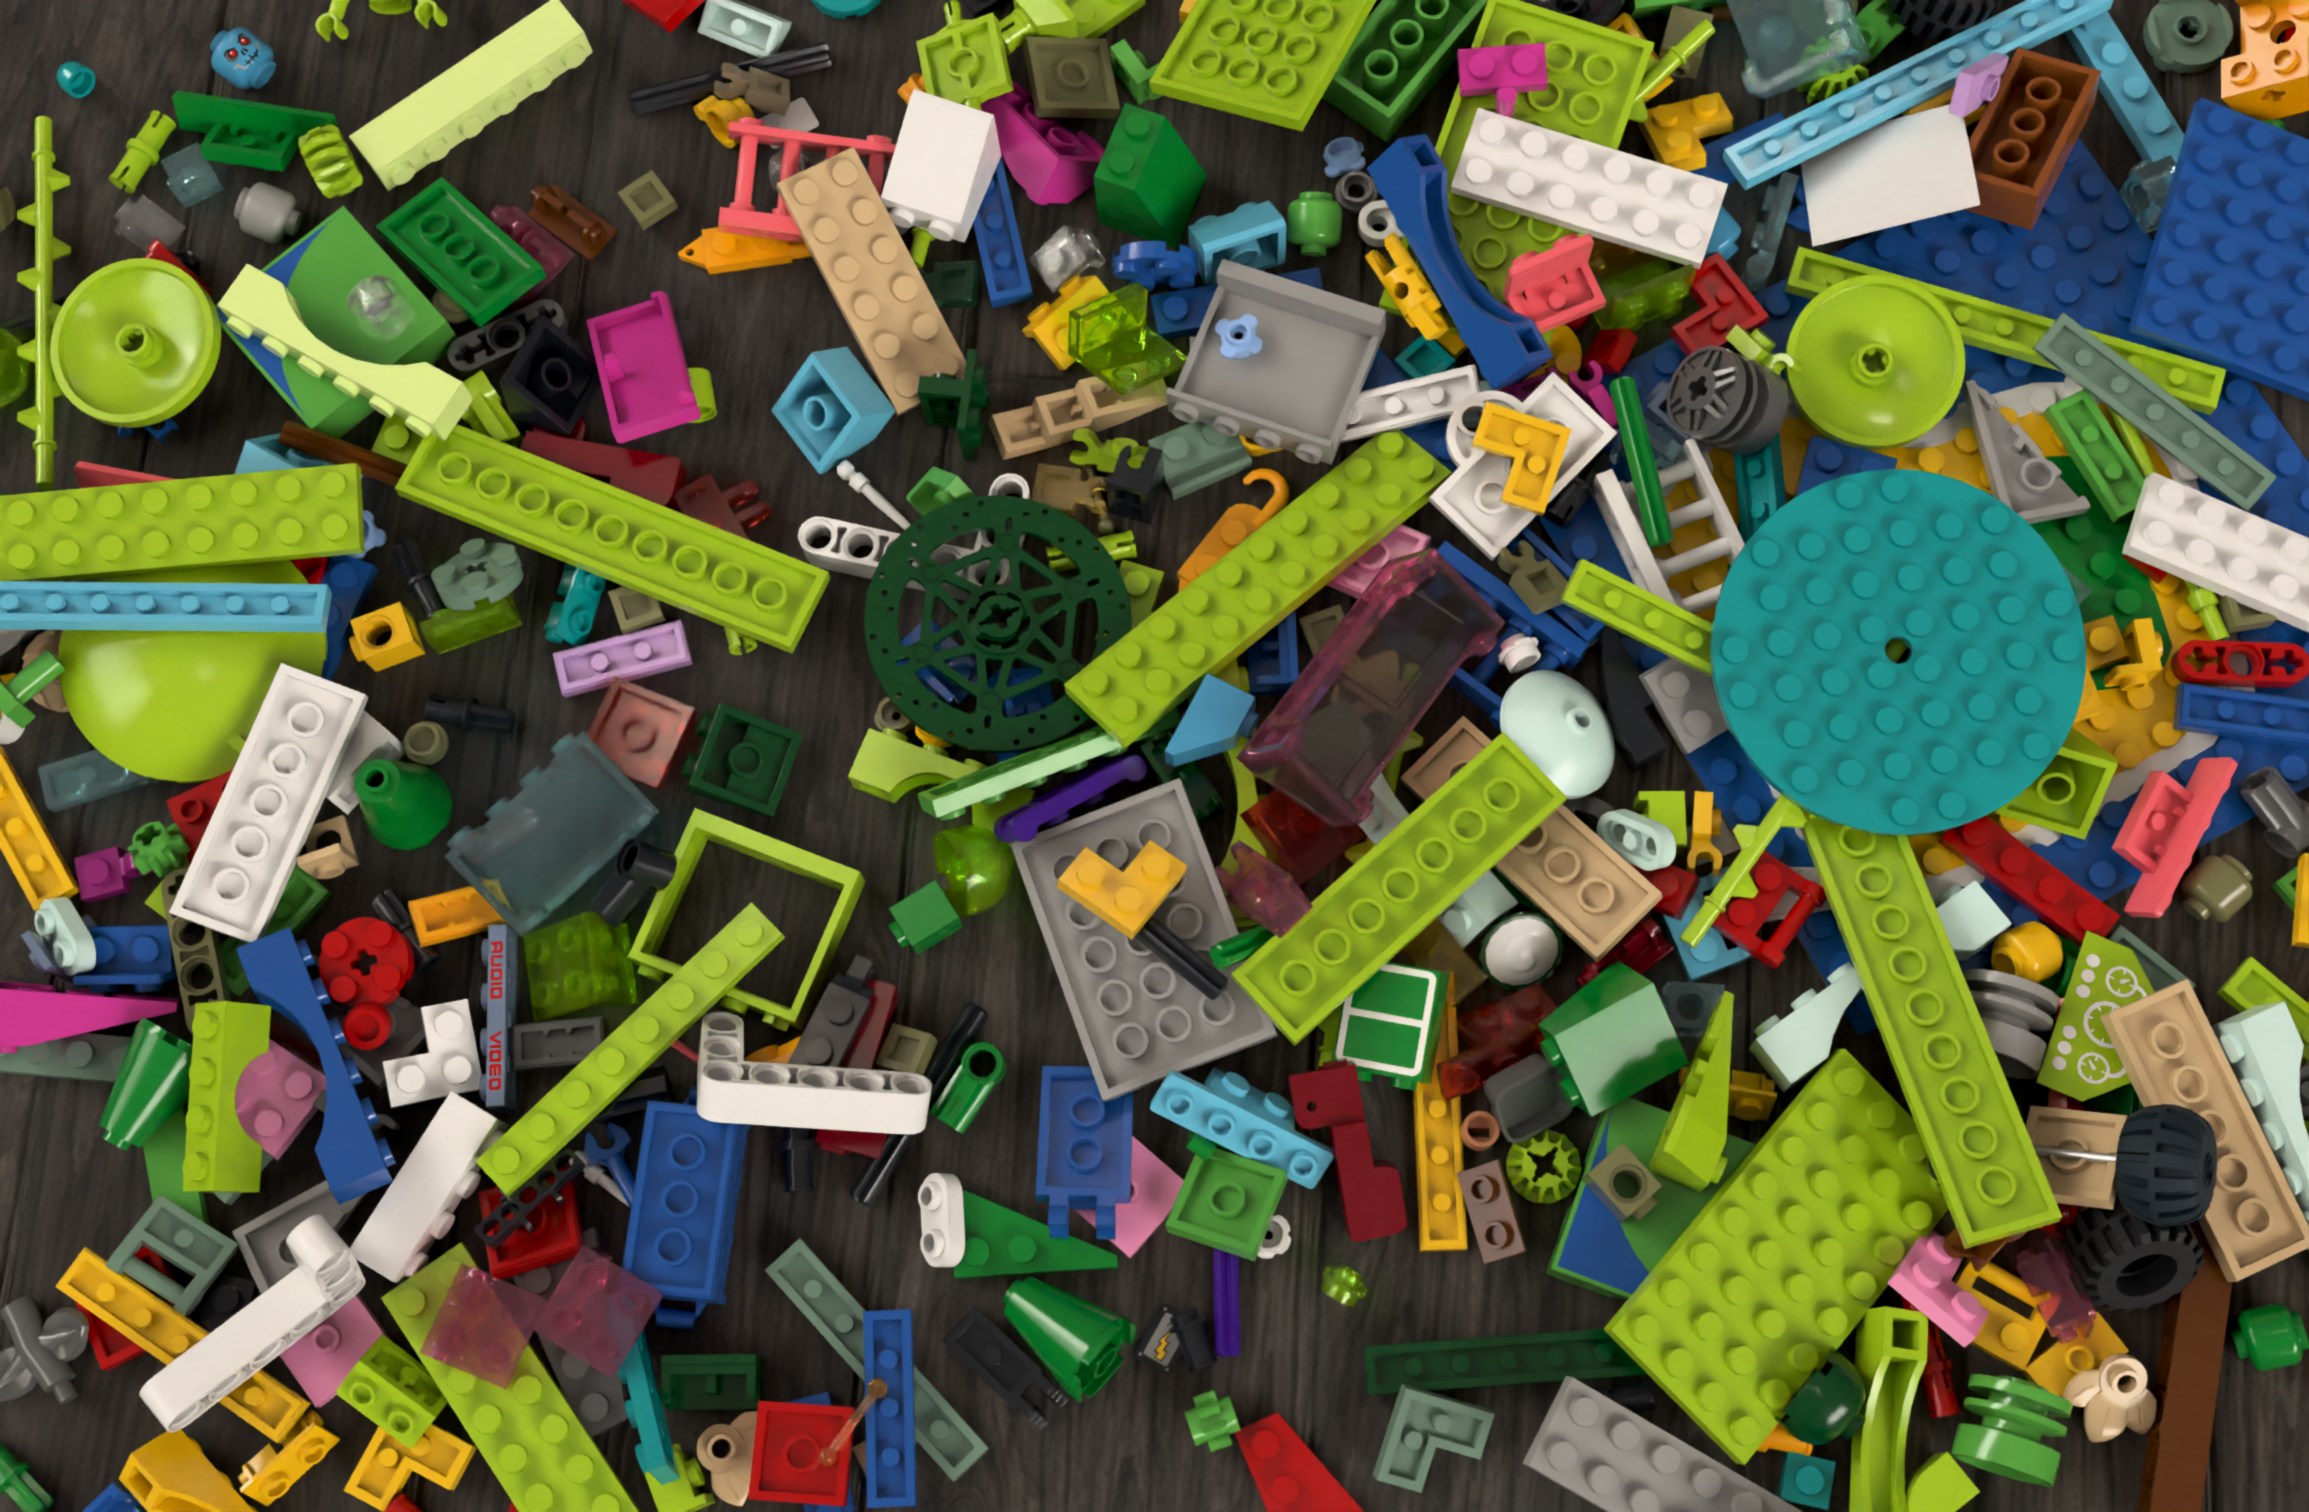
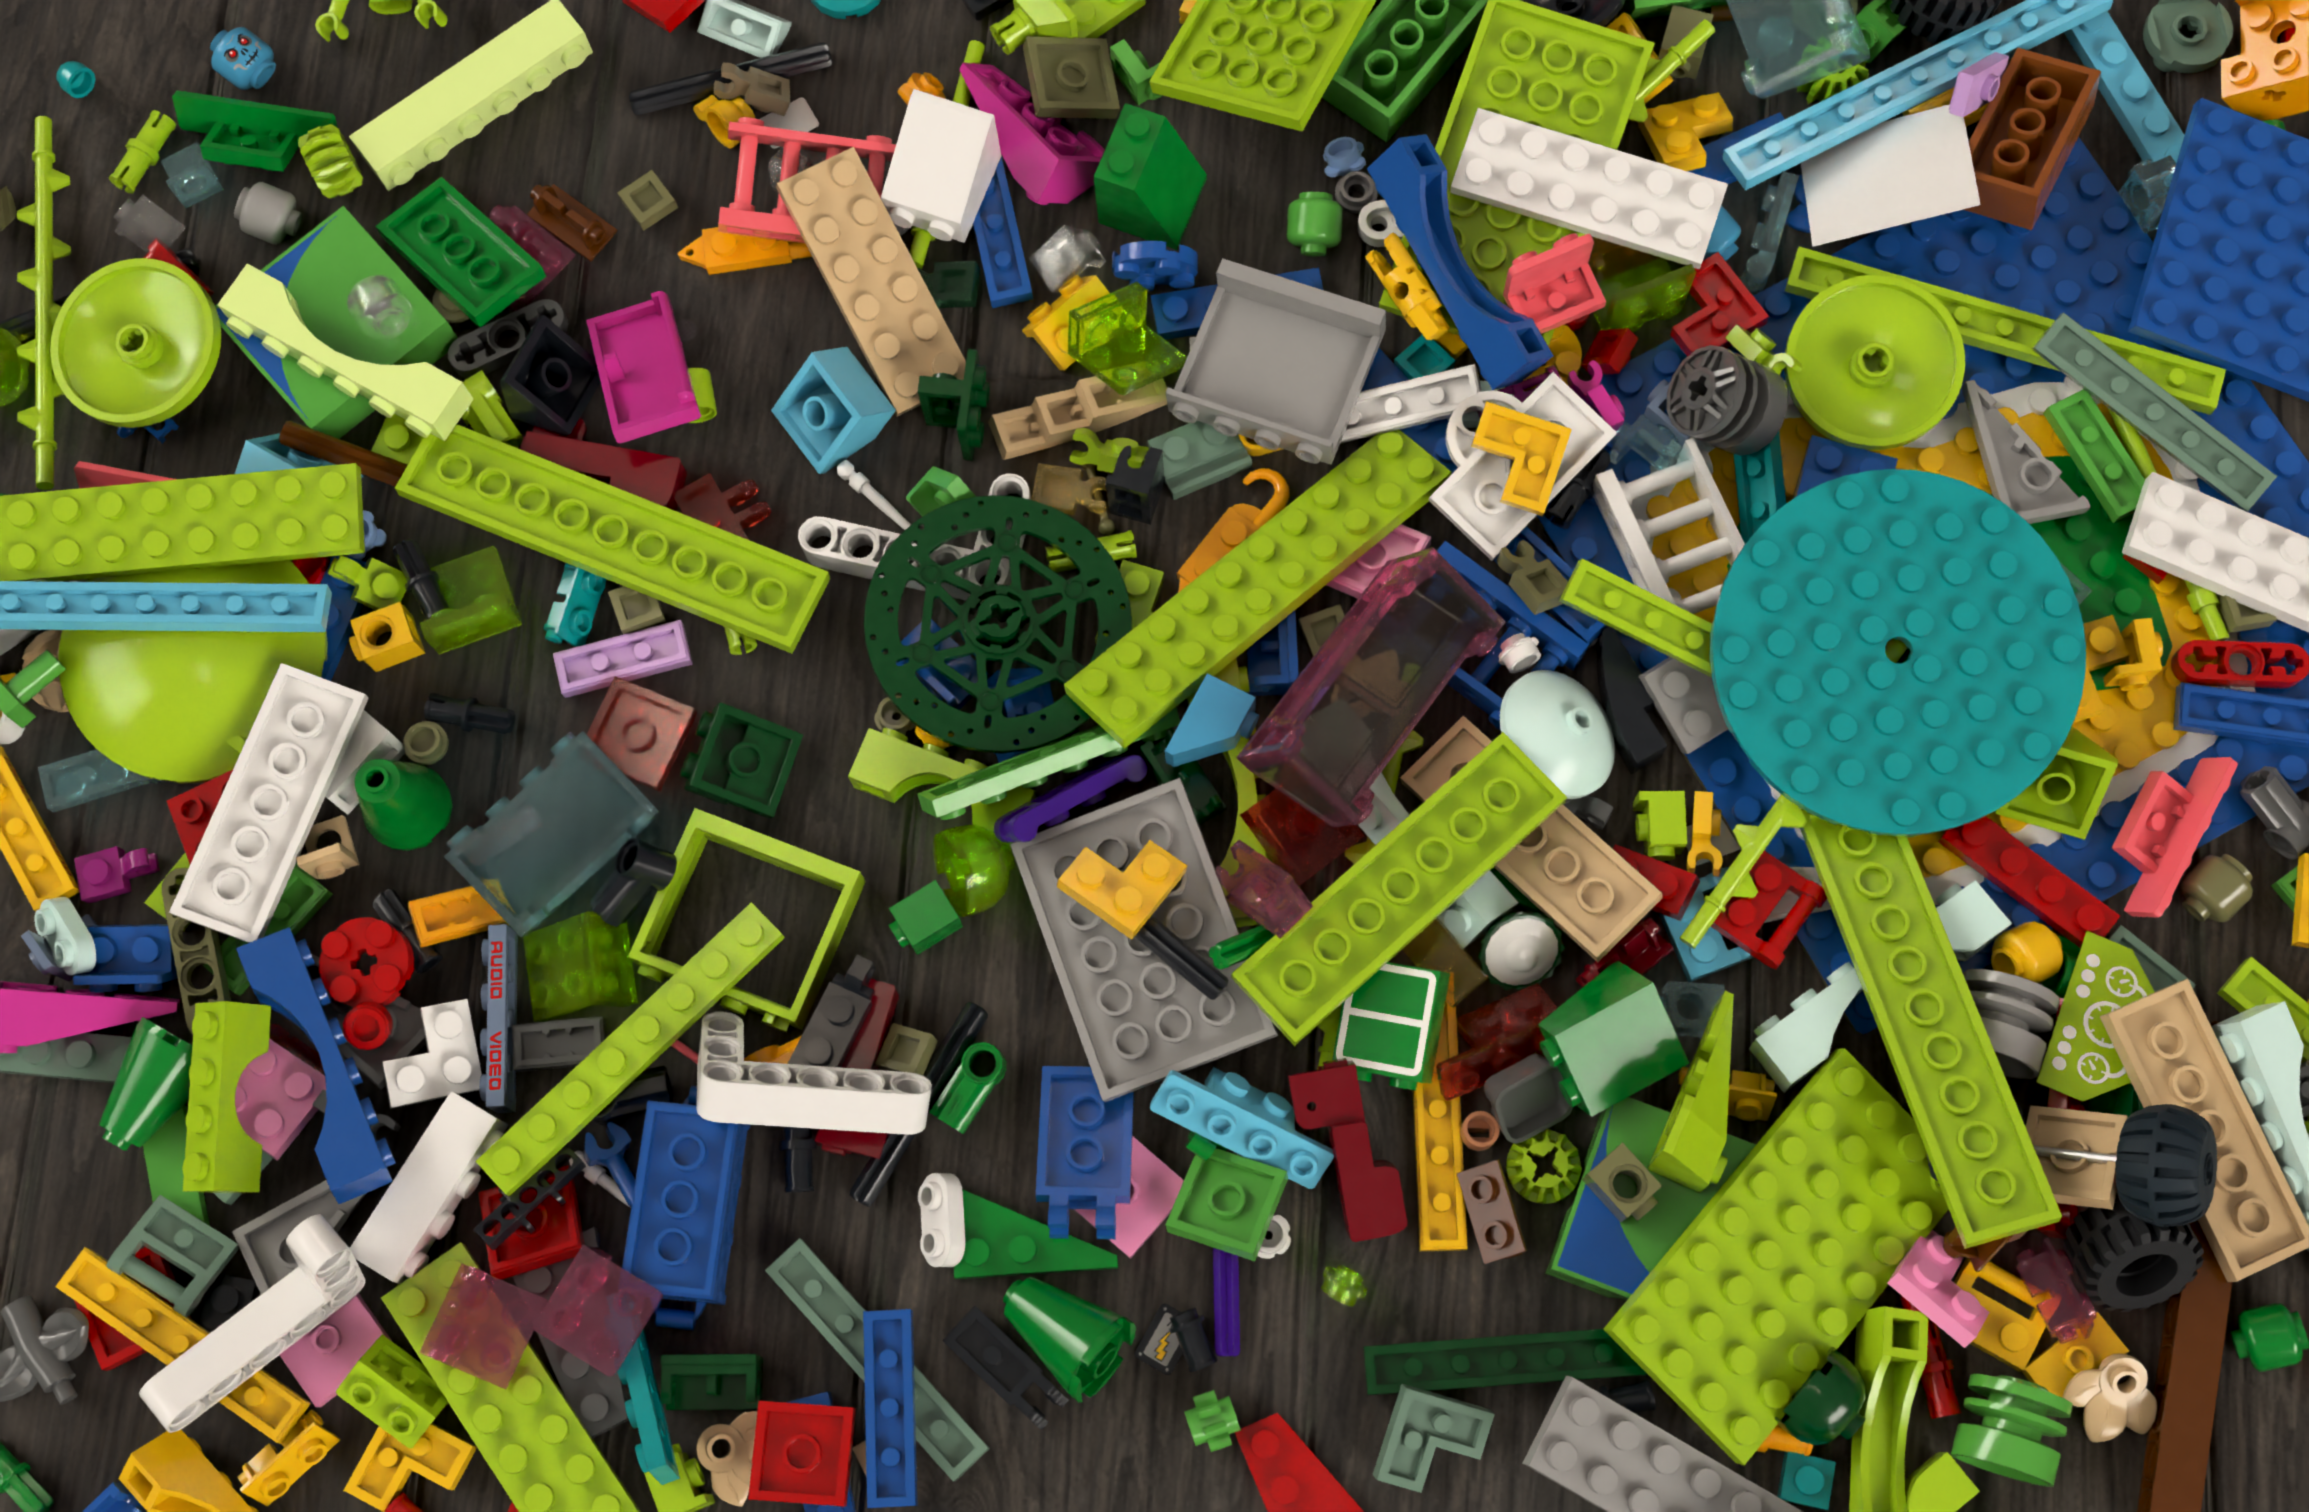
(158, 848): bright green gear -> none
(375, 583): none -> lime plate
(478, 573): sand green plate -> none
(877, 1389): clear orange hinge -> none
(965, 59): lime plate -> none
(1242, 347): light blue plate -> none
(1248, 236): medium azure slope -> none
(1502, 72): dark pink plate -> none
(1637, 839): light aqua plate -> none
(1641, 461): green axle -> none

